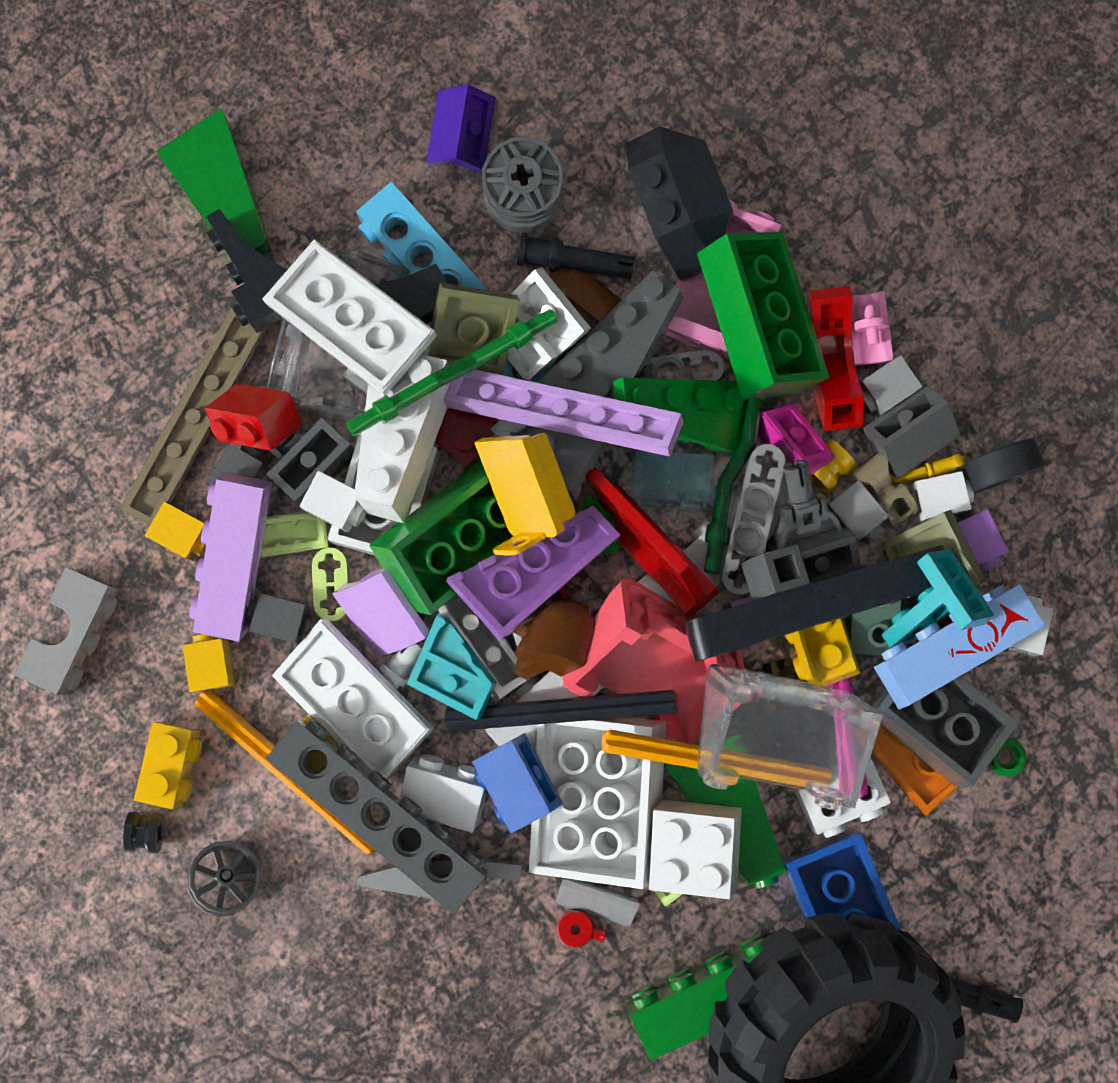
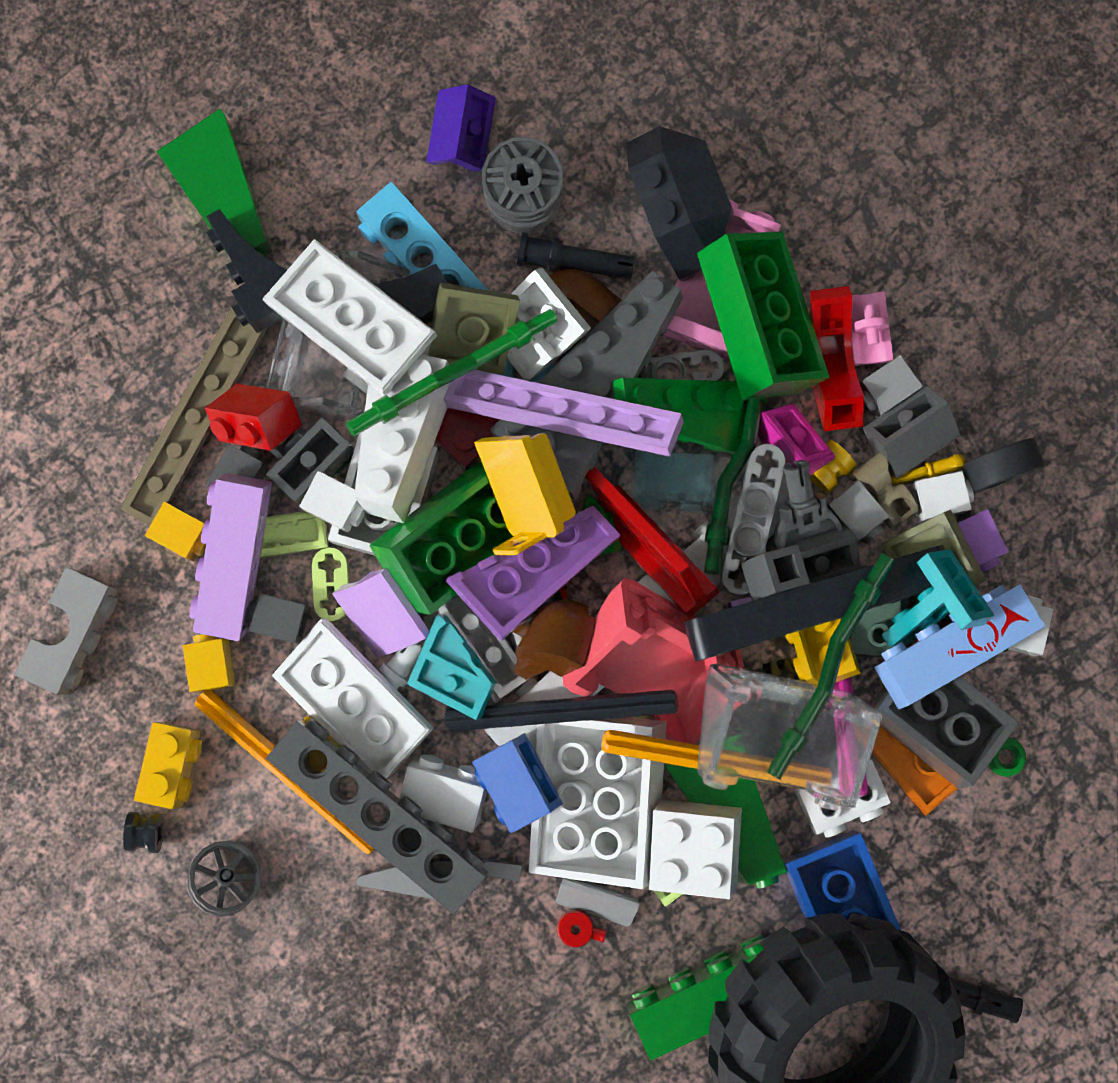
(795, 738): none -> dark green bar

